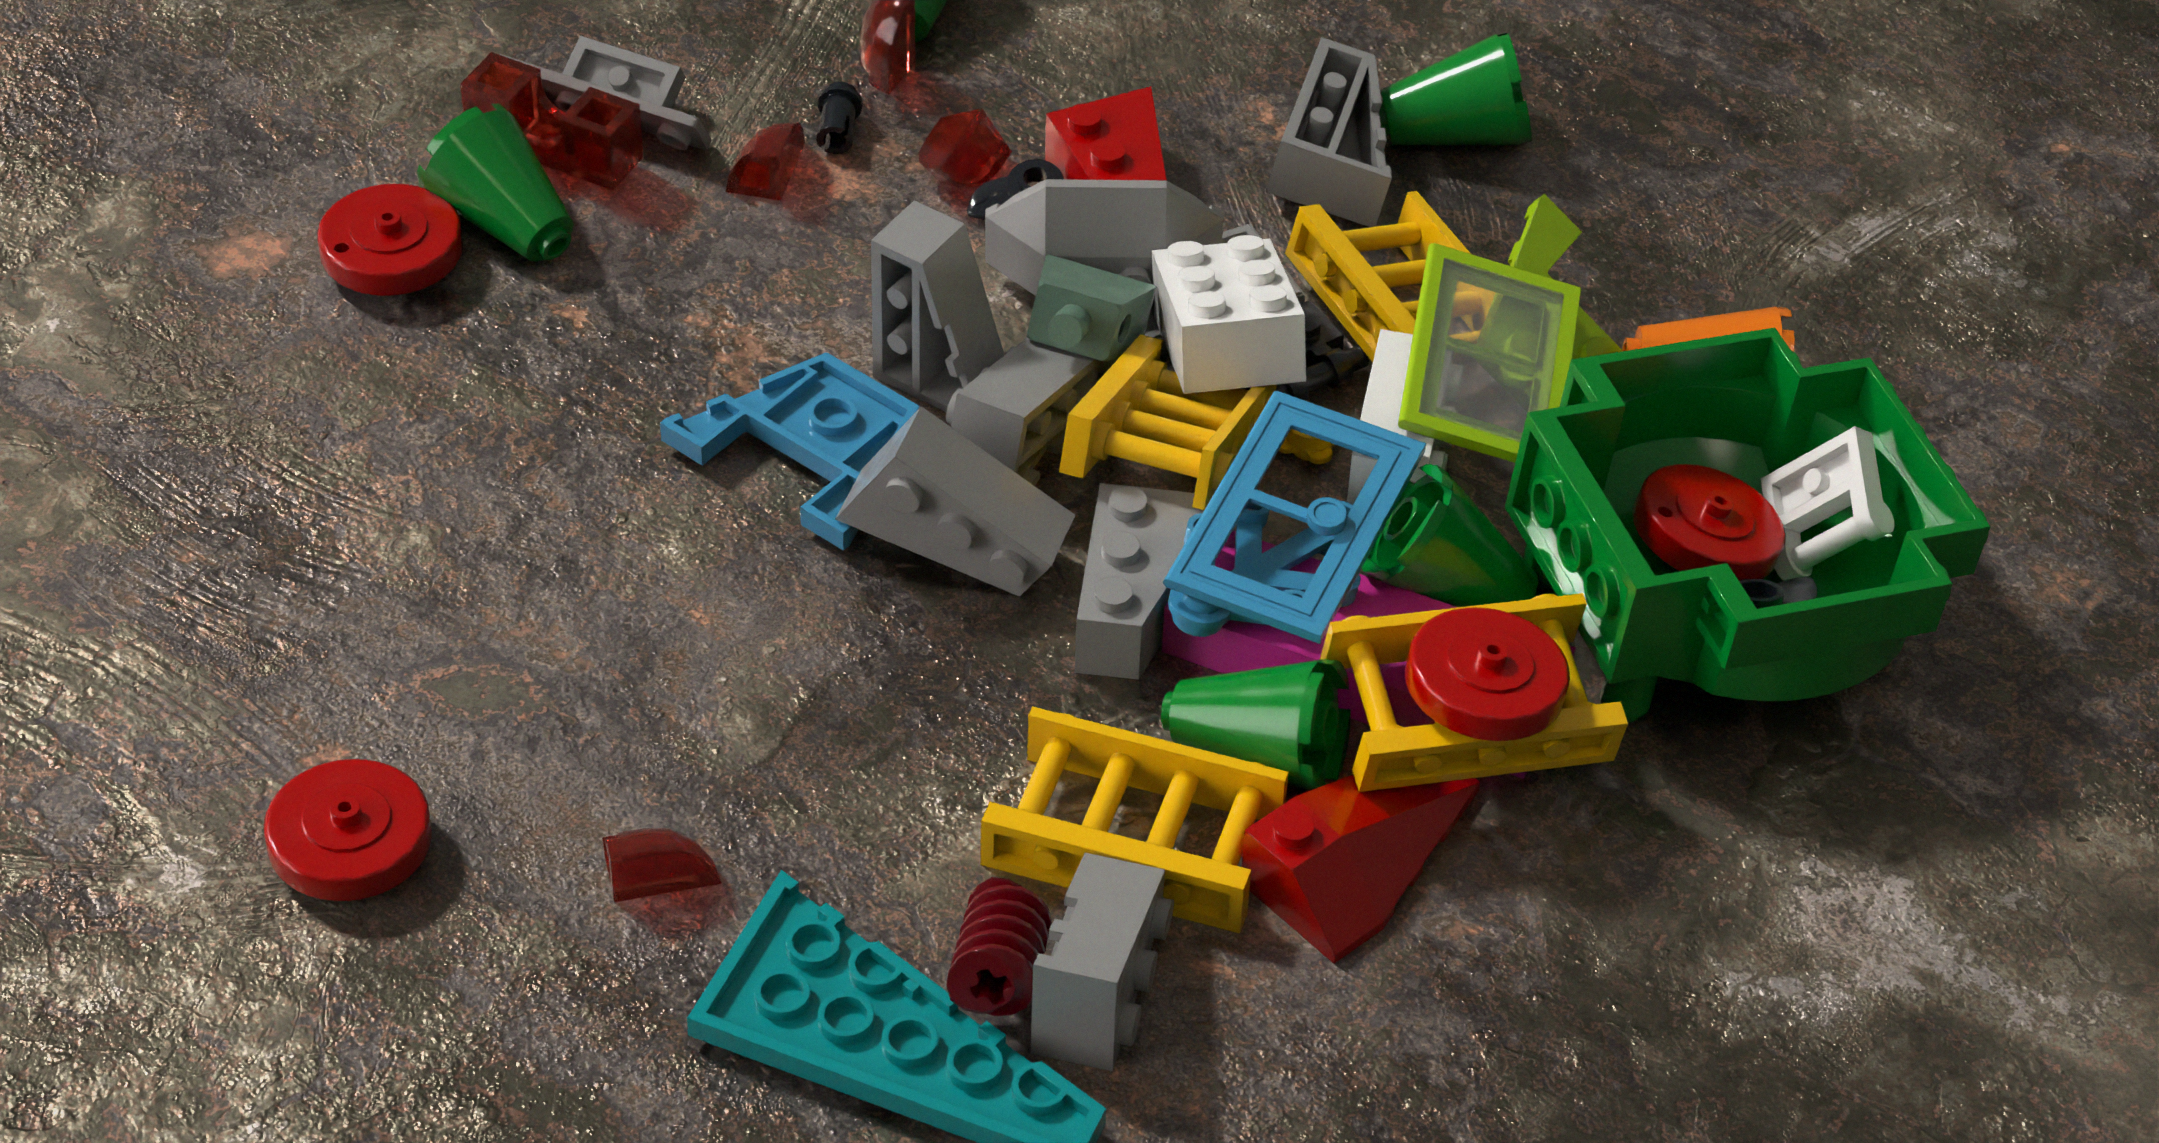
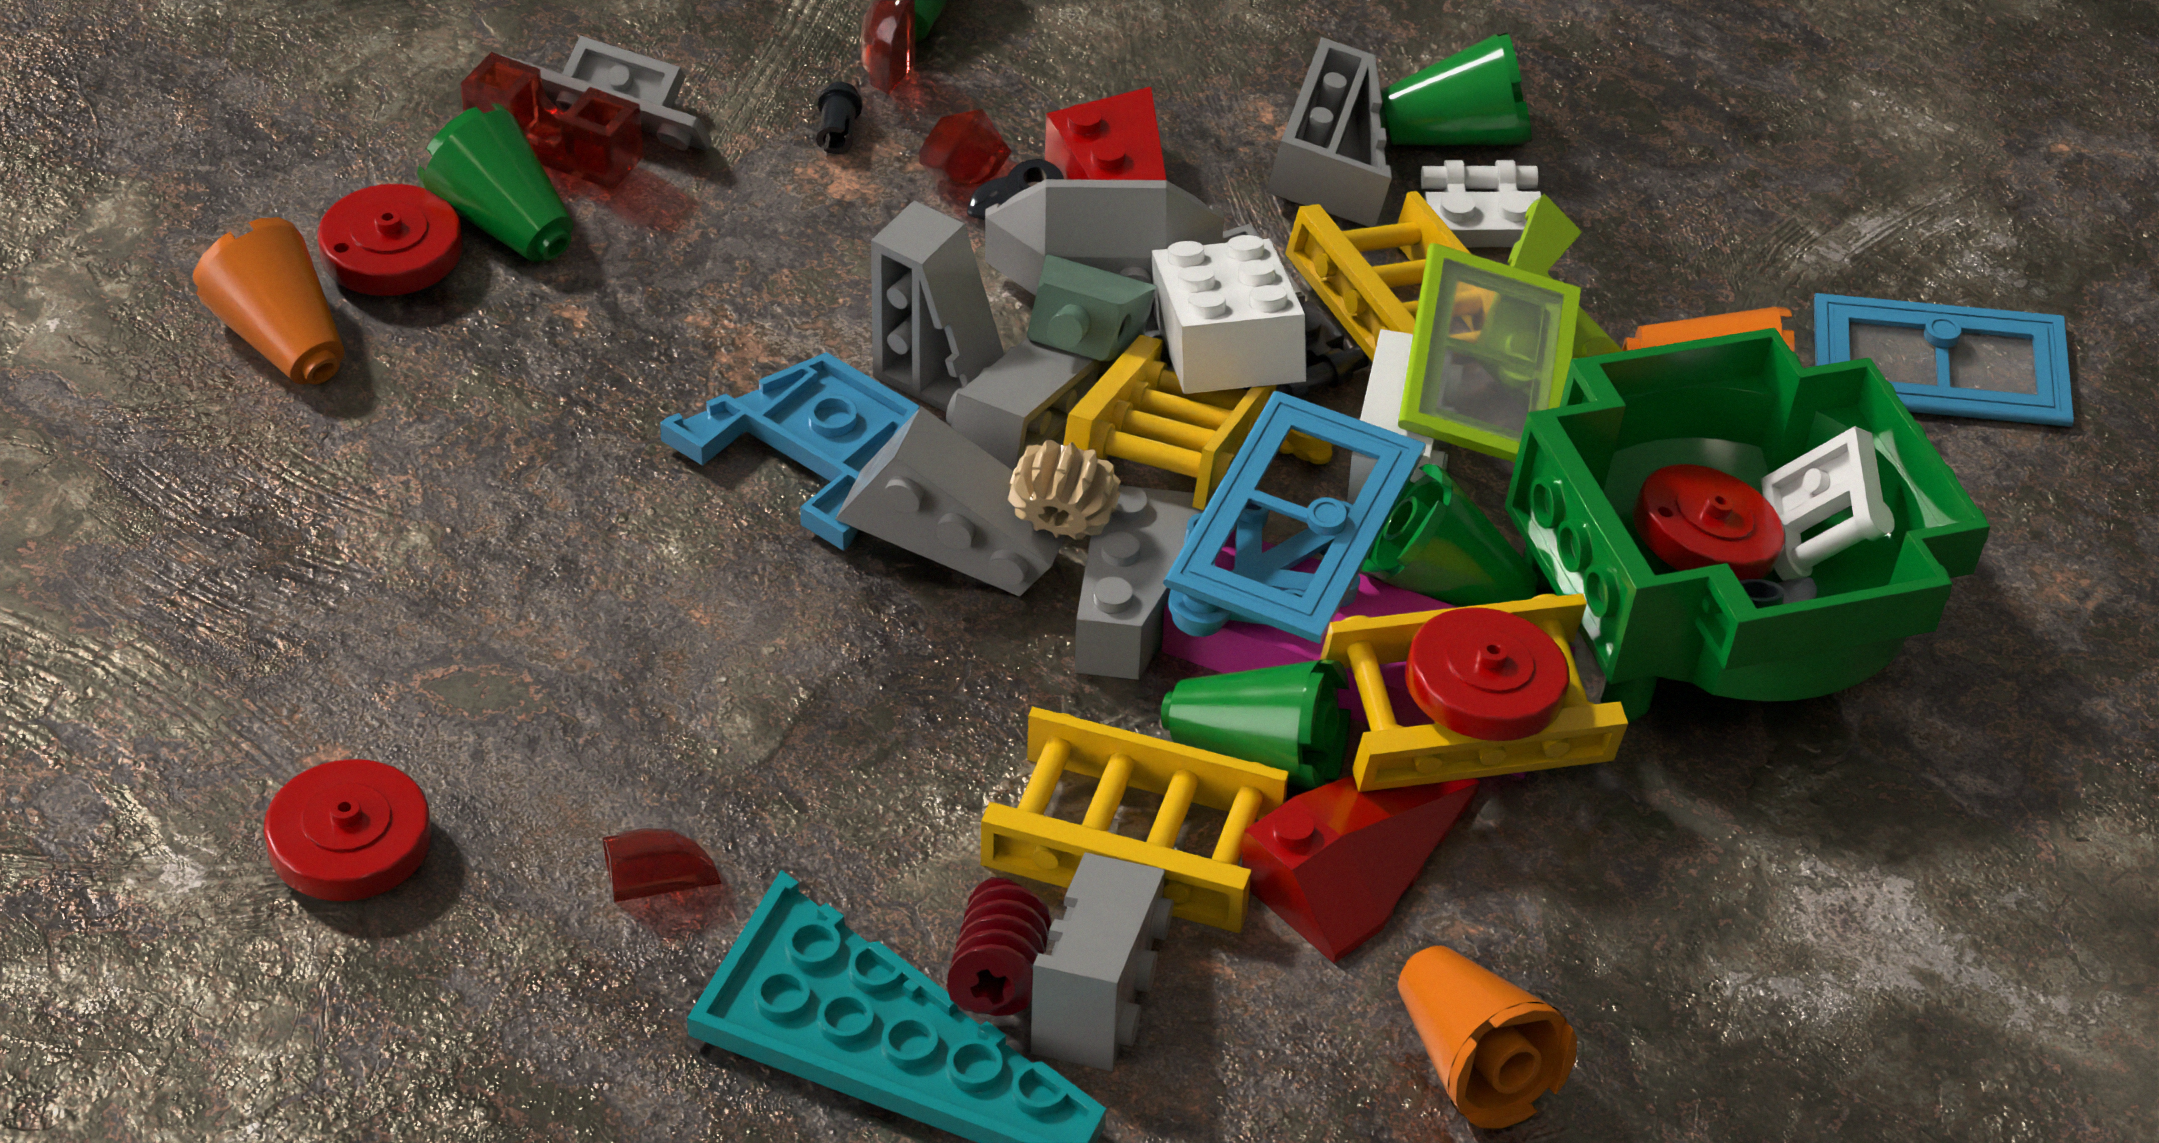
(272, 298): none -> orange cone
(767, 162): clear red brick -> none
(1064, 490): none -> tan gear
(1482, 217): none -> white plate
(1486, 1037): none -> orange cone
(1954, 356): none -> dark azure door

